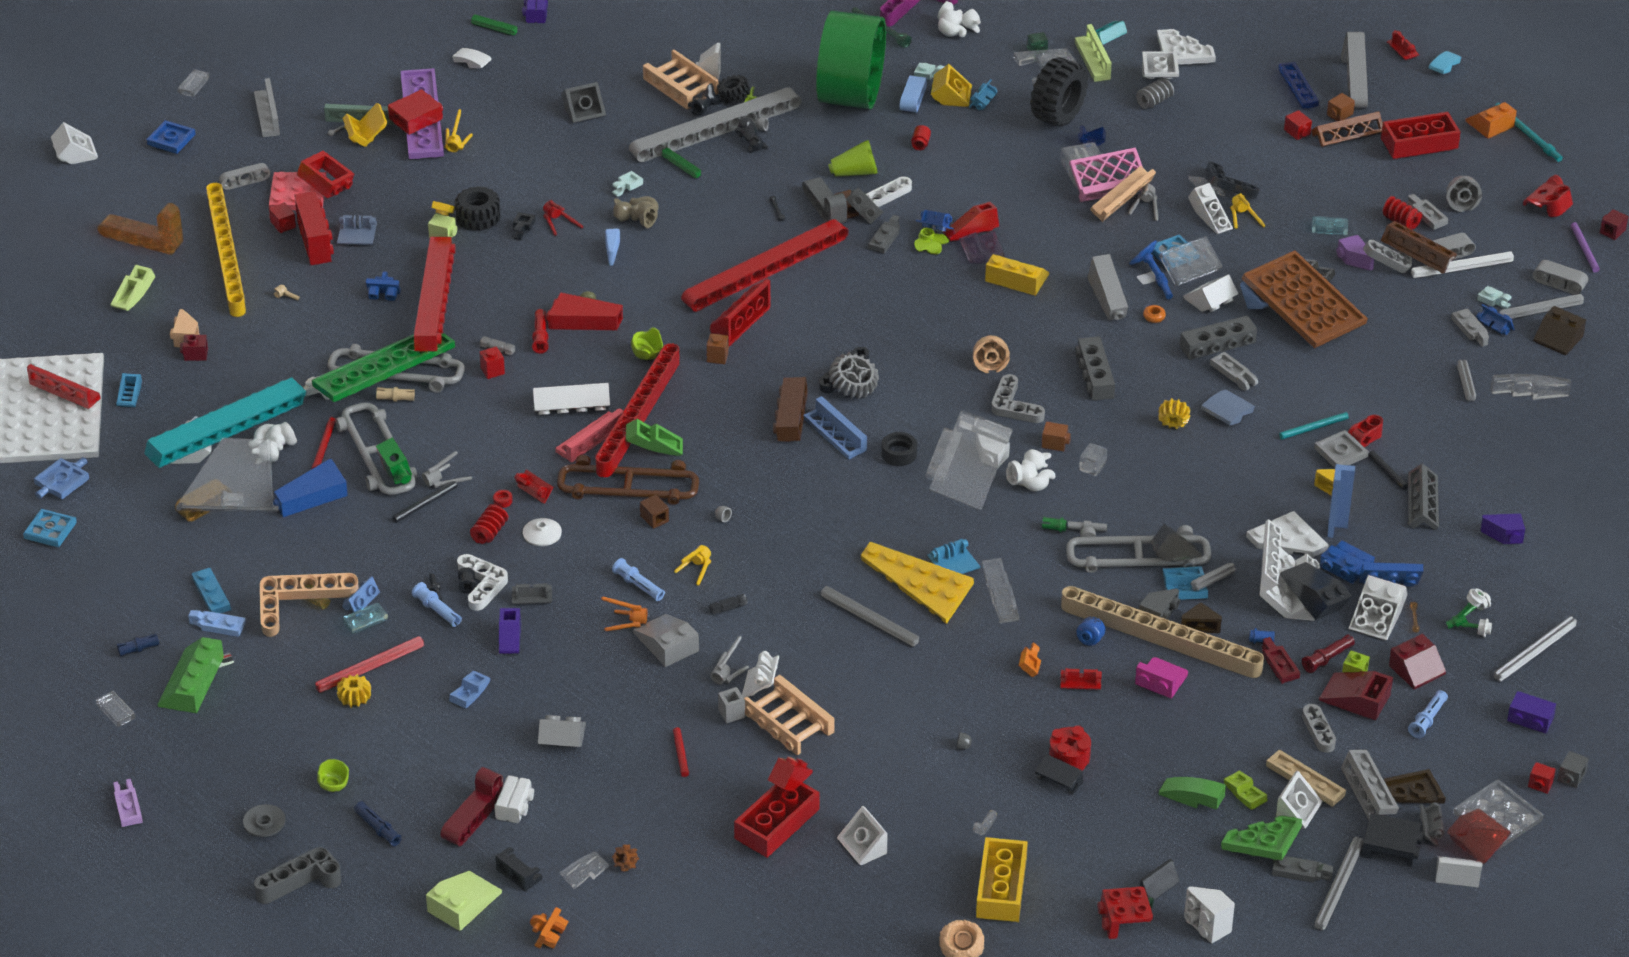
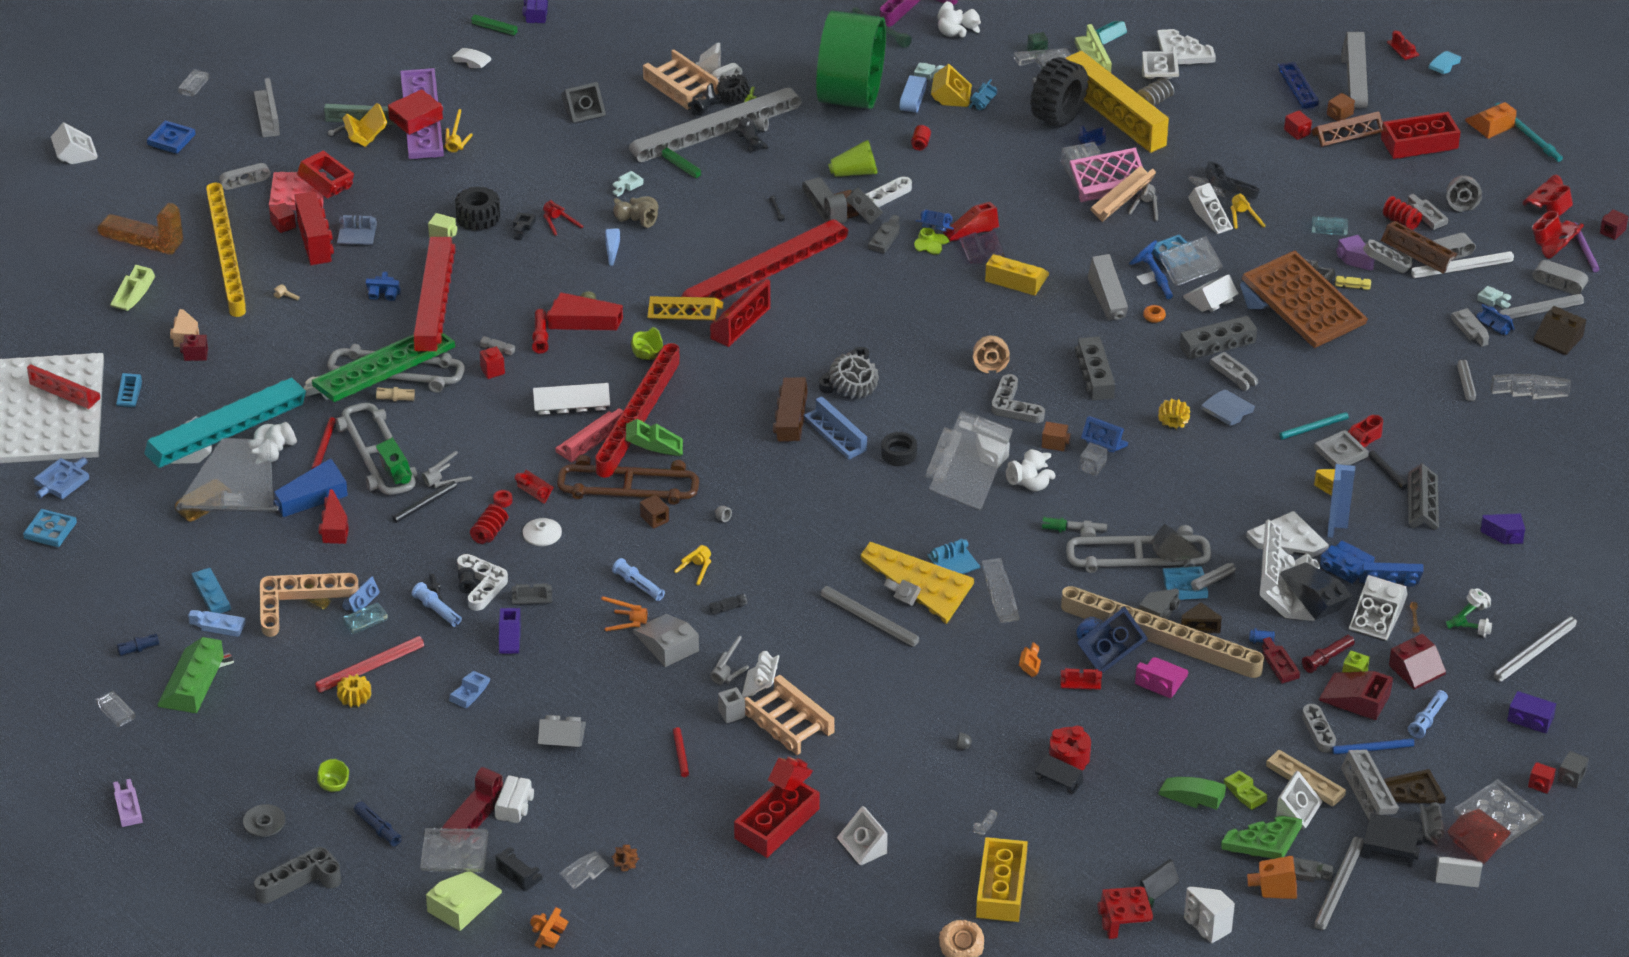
(335, 521): none -> red slope
(442, 208): yellow hinge -> none
(454, 850): none -> clear plate
(683, 303): none -> yellow fence
(717, 348): dark orange brick -> none
(727, 70): none -> white beam
(905, 591): none -> light grey plate
(1103, 434): none -> blue bracket
(1112, 639): none -> dark blue slope
(1123, 105): none -> yellow brick
(1276, 878): none -> orange torso
(1352, 282): none -> light yellow axle
(1374, 746): none -> blue bar
(1549, 229): none -> red piece

